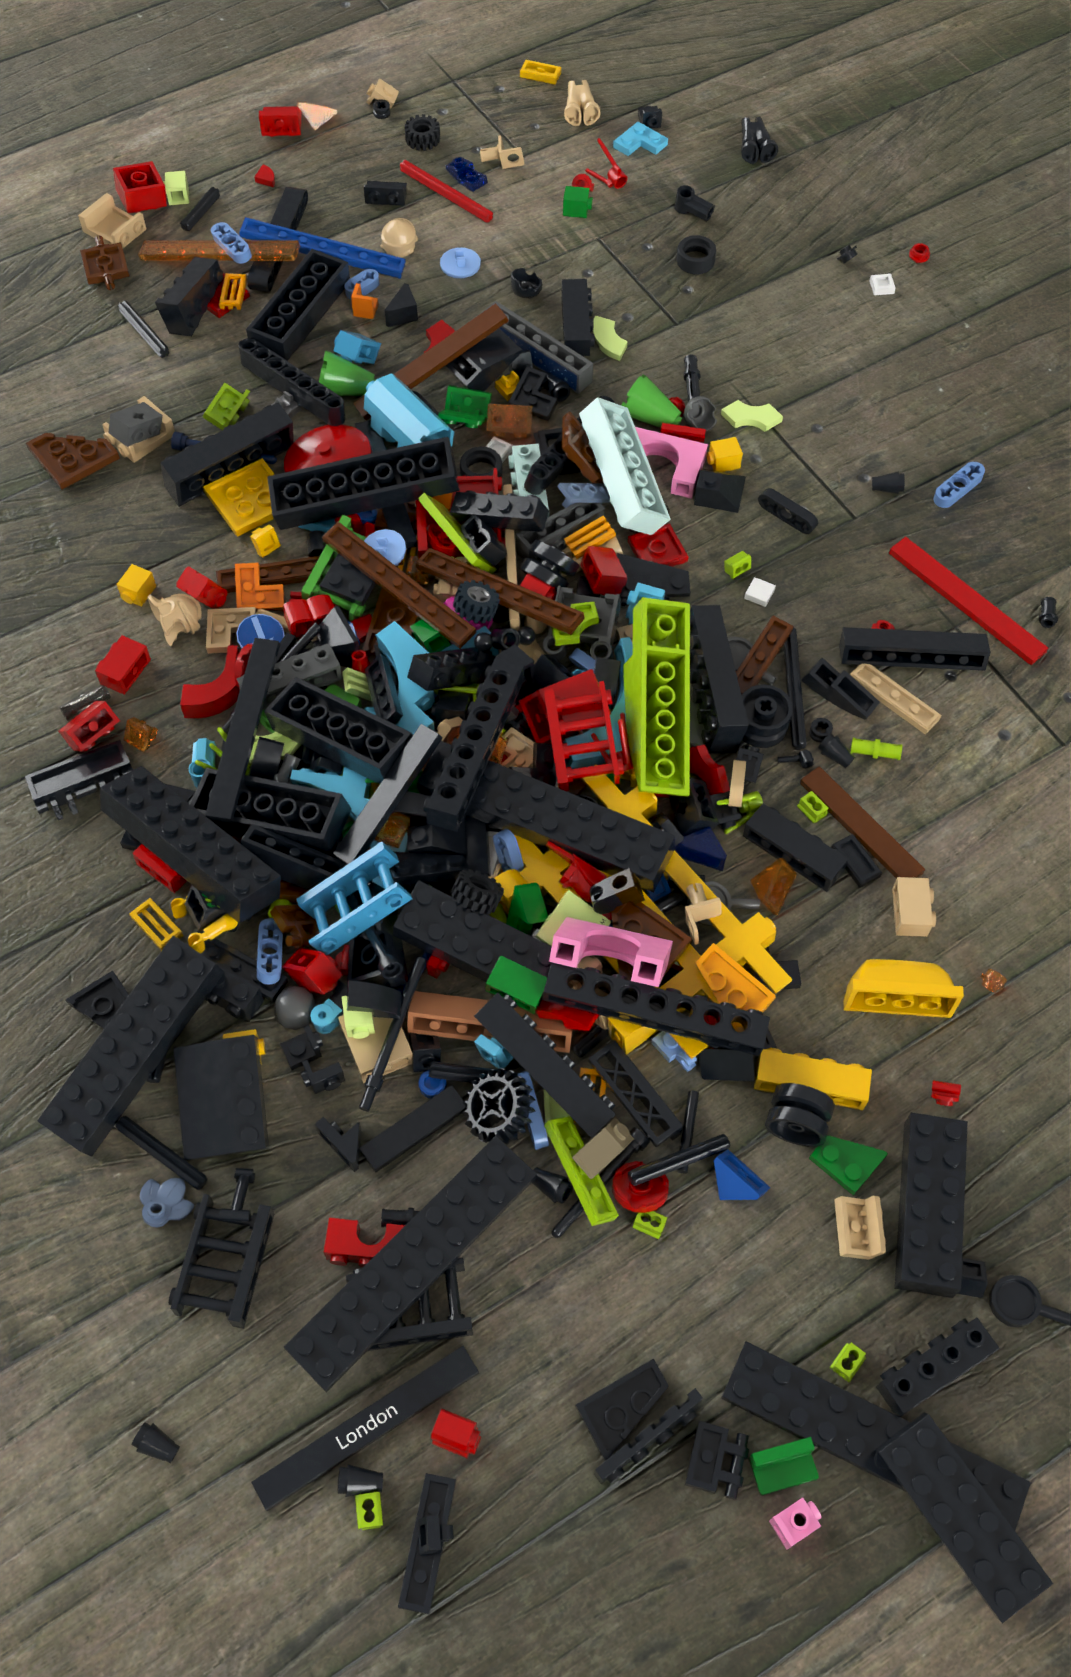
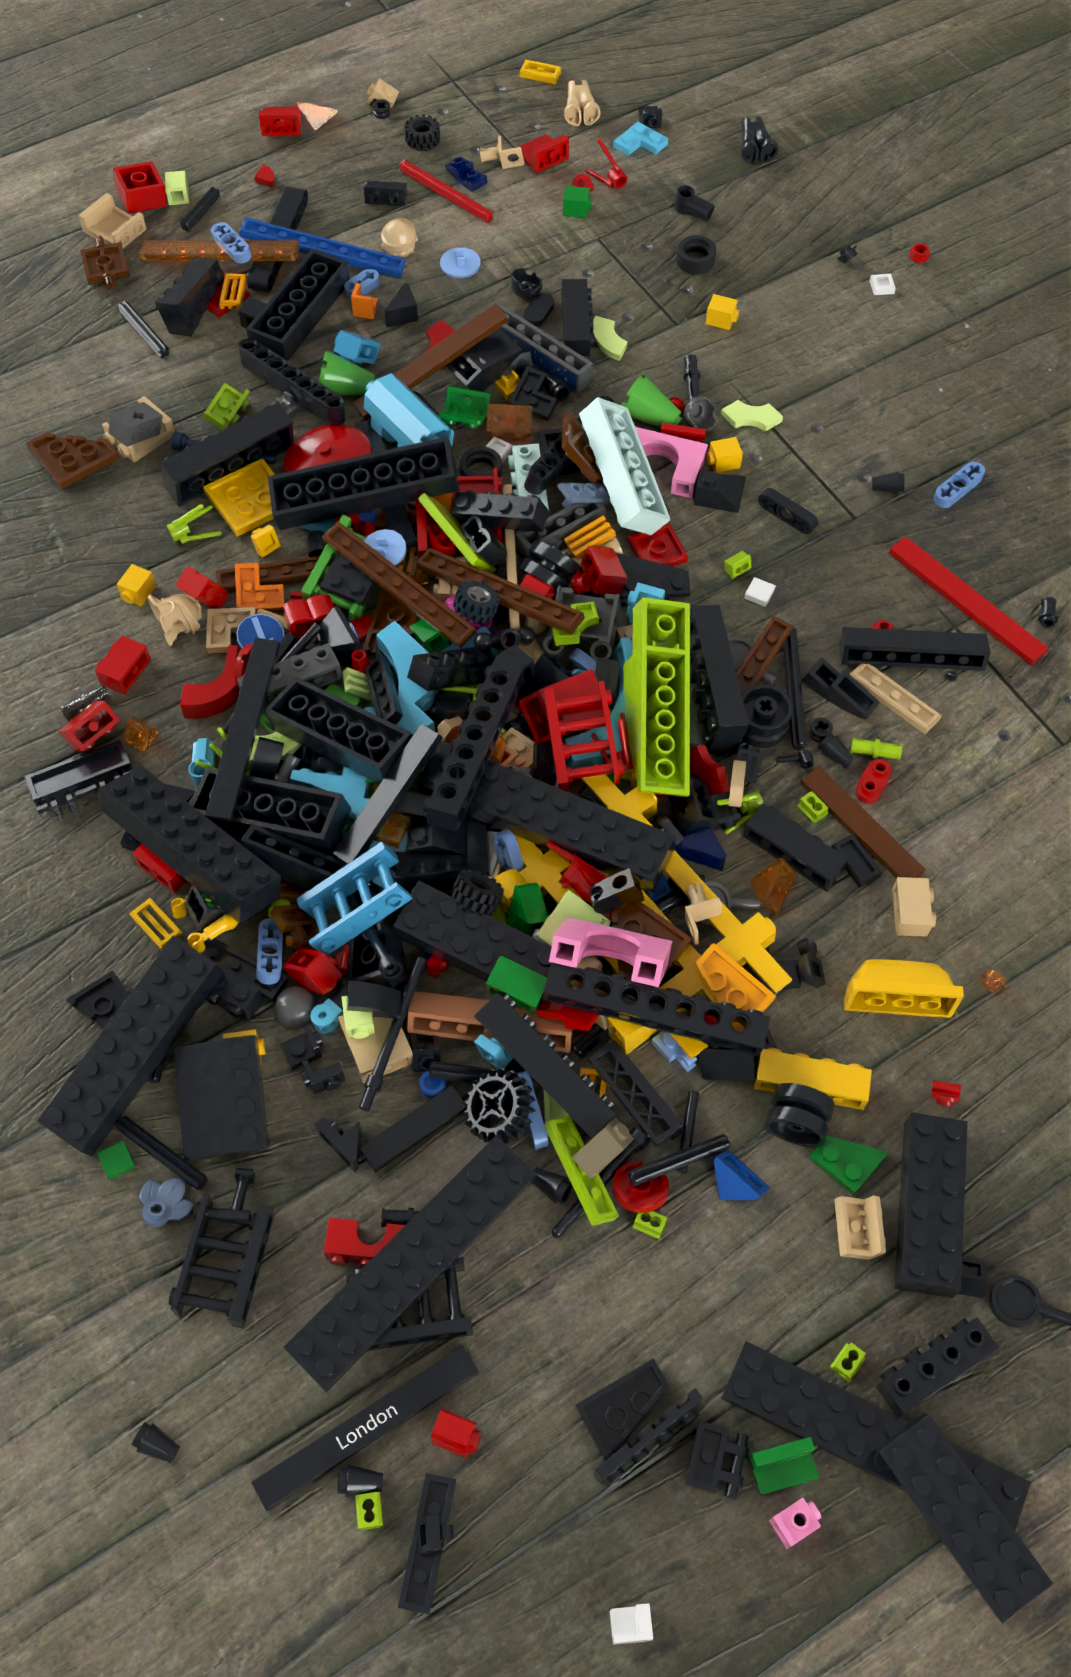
(116, 1160): none -> green tile
(179, 528): none -> lime plant
(249, 311): none -> black panel
(539, 309): none -> black tile
(545, 152): none -> red bracket
(581, 583): none -> red plate
(631, 1624): none -> white panel
(722, 312): none -> yellow brick
(810, 967): none -> black plate
(874, 779): none -> red plate

